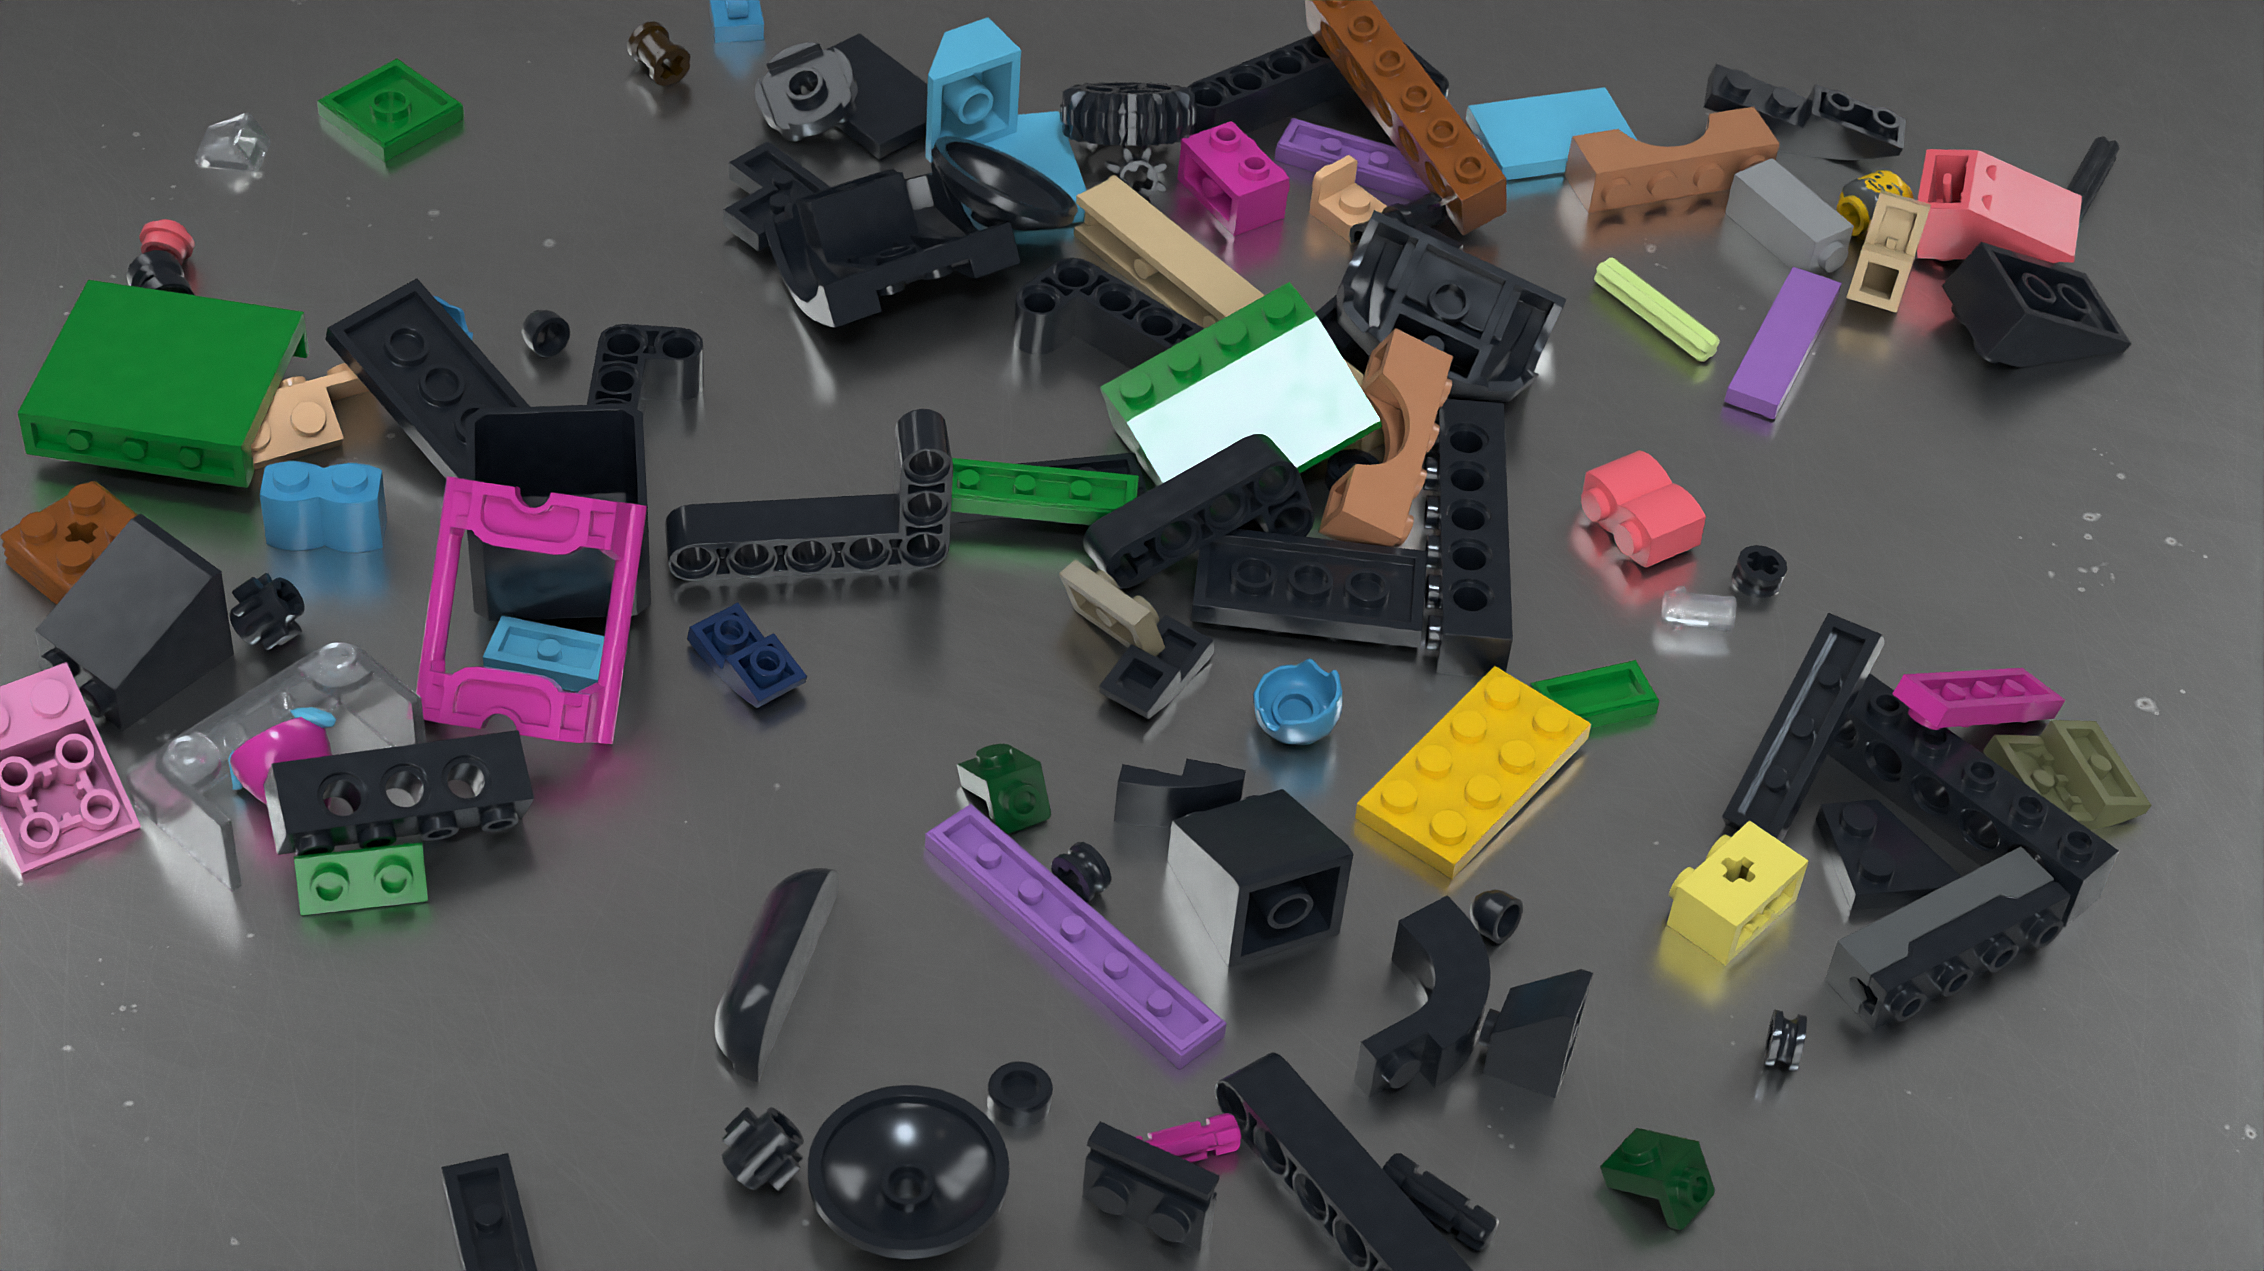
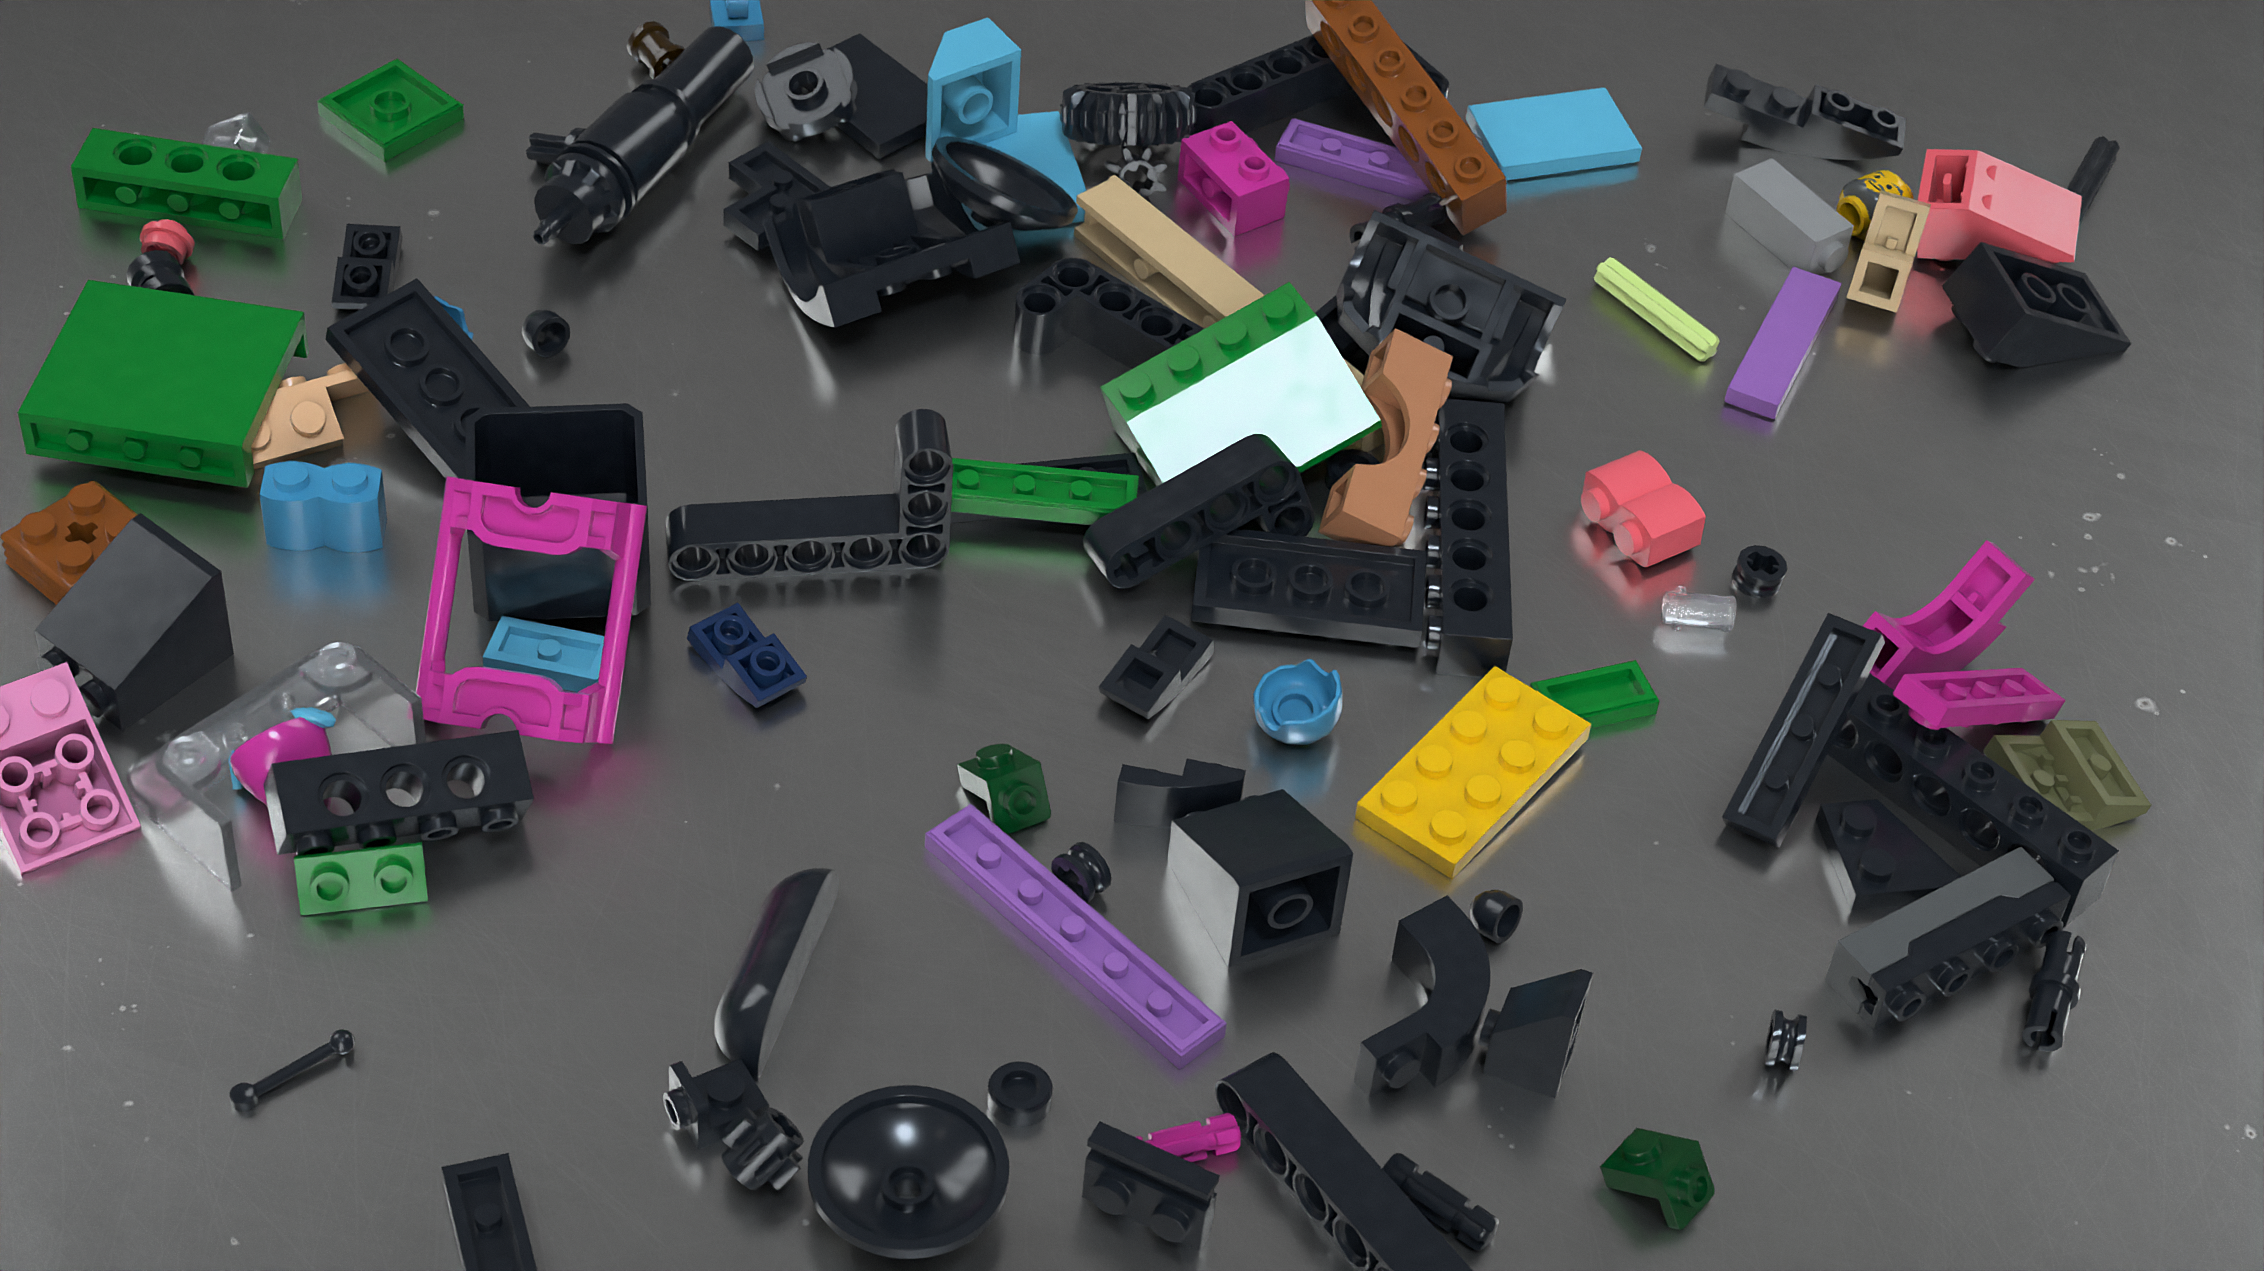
(187, 183): none -> green brick
(245, 1095): none -> black hinge
(267, 611): black gear -> none
(367, 265): none -> black slope
(636, 142): none -> black piece
(646, 364): black beam -> none
(711, 1100): none -> black bracket
(1116, 613): dark tan plate -> none
(1339, 200): light nougat bracket -> none
(1619, 172): nougat arch -> none
(1735, 891): light yellow brick -> none
(1953, 625): none -> dark pink arch
(2054, 991): none -> black pin

